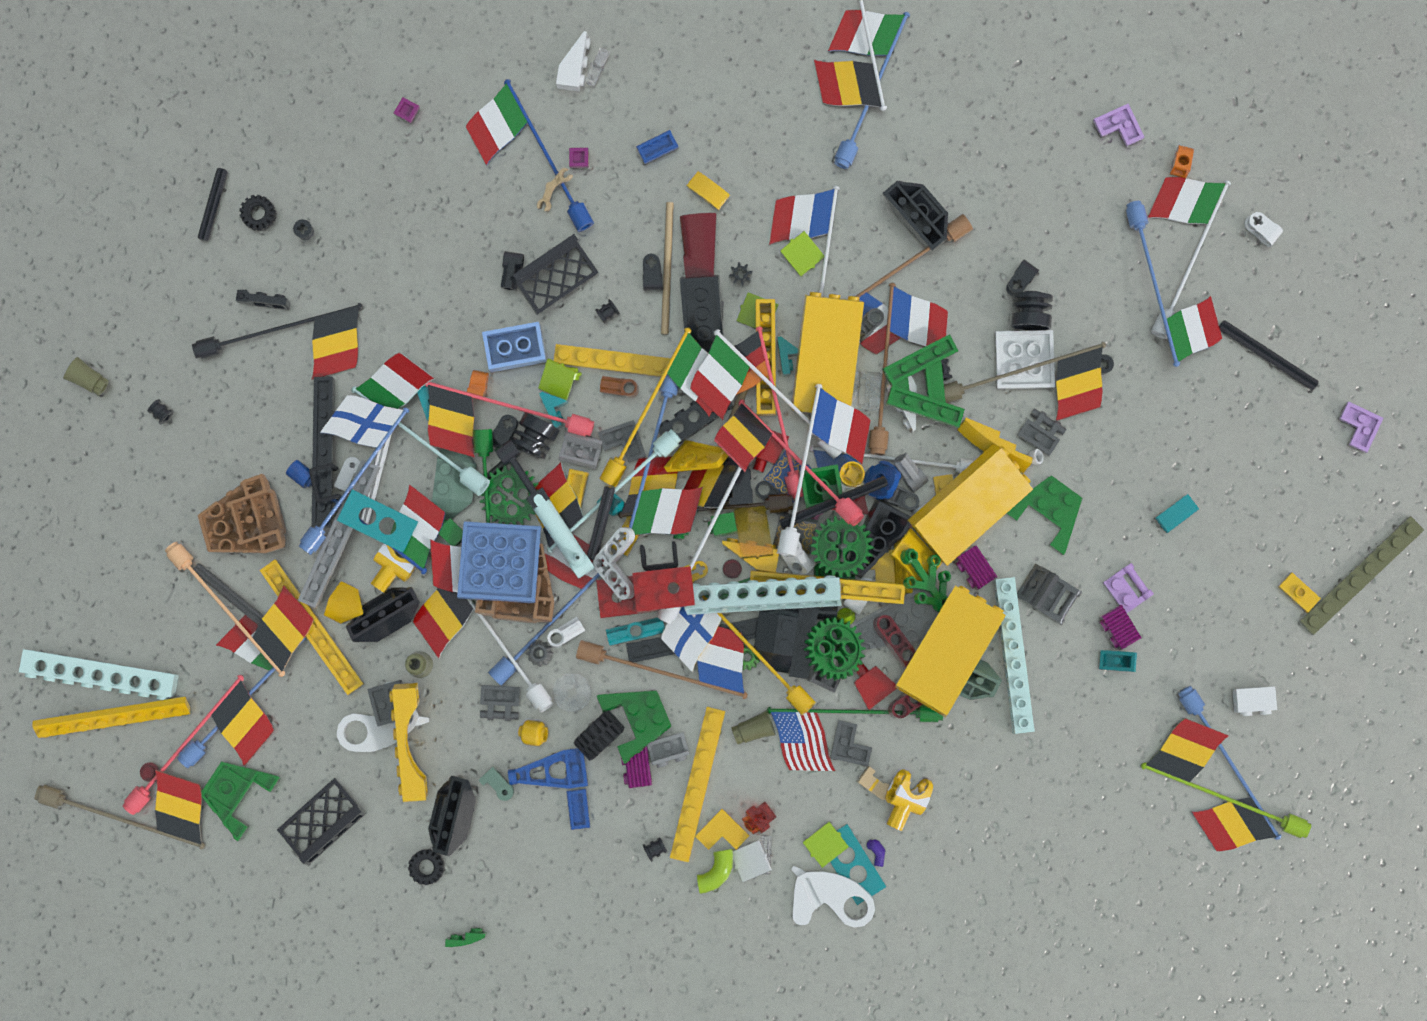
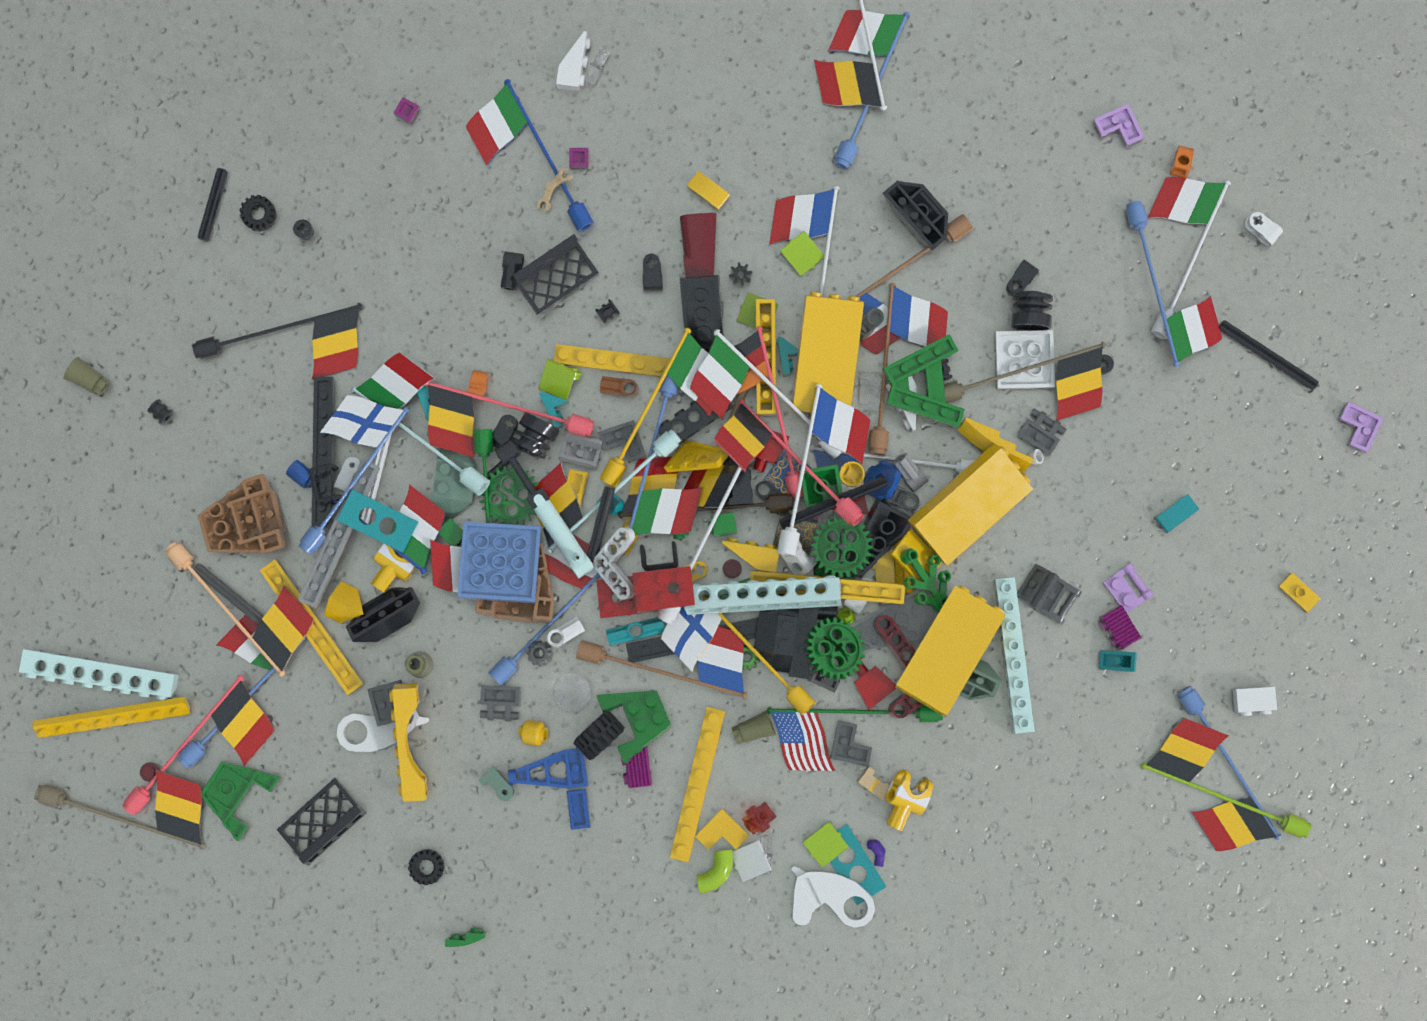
(262, 300): black hinge -> none
(445, 616): flag -> none
(451, 815): black wedge -> none
(514, 347): light blue brick -> none
(654, 849): black bush -> none
(657, 147): blue plate -> none
(667, 268): tan piece -> none
(668, 749): light grey bracket -> none
(753, 532): clear yellow piece -> none
(941, 481): yellow plate -> none
(975, 567): magenta brick -> none
(1056, 504): green wing -> none
(1361, 575): olive plate -> none

